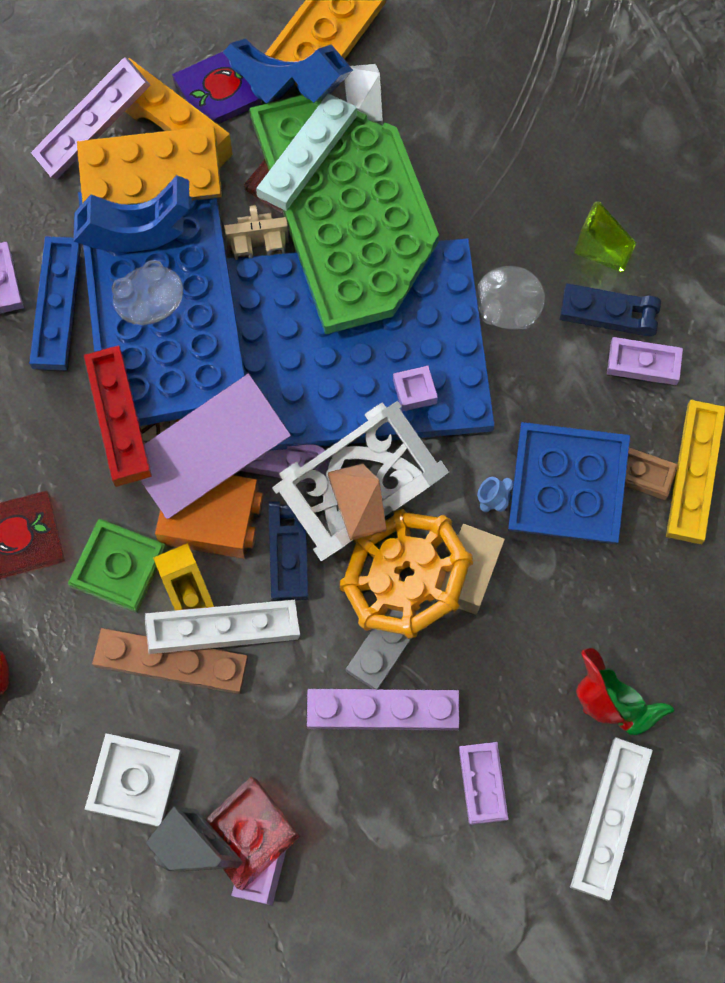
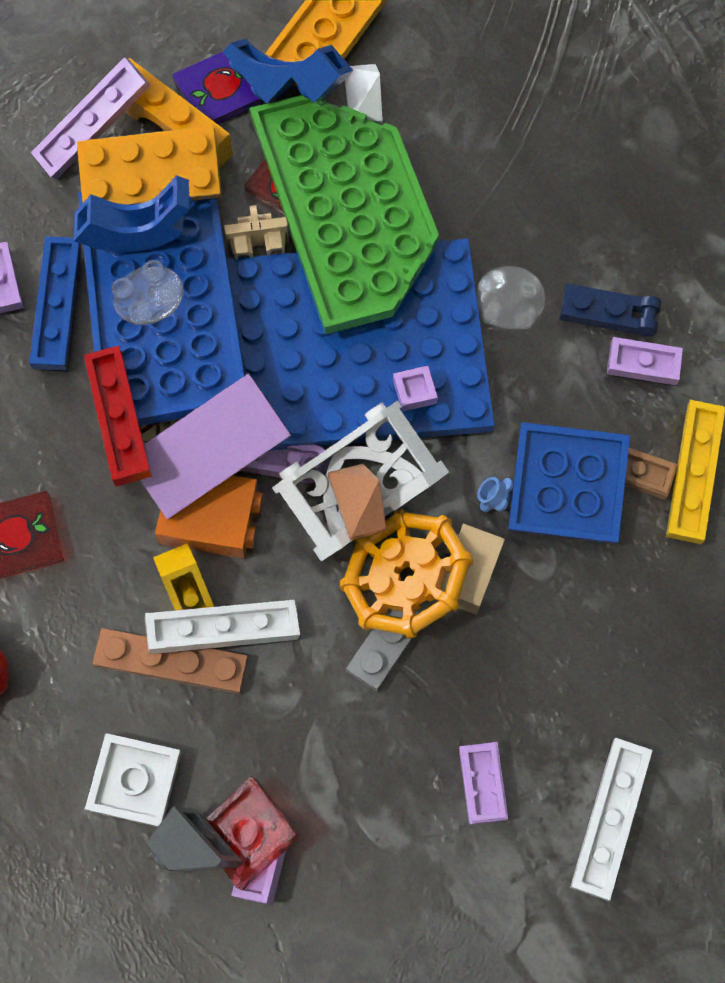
(117, 565): bright green tile -> none
(287, 555): dark blue plate -> none
(306, 152): light aqua plate -> none
(382, 709): lavender plate -> none
(604, 239): clear neon green slope -> none
(613, 701): hair -> none

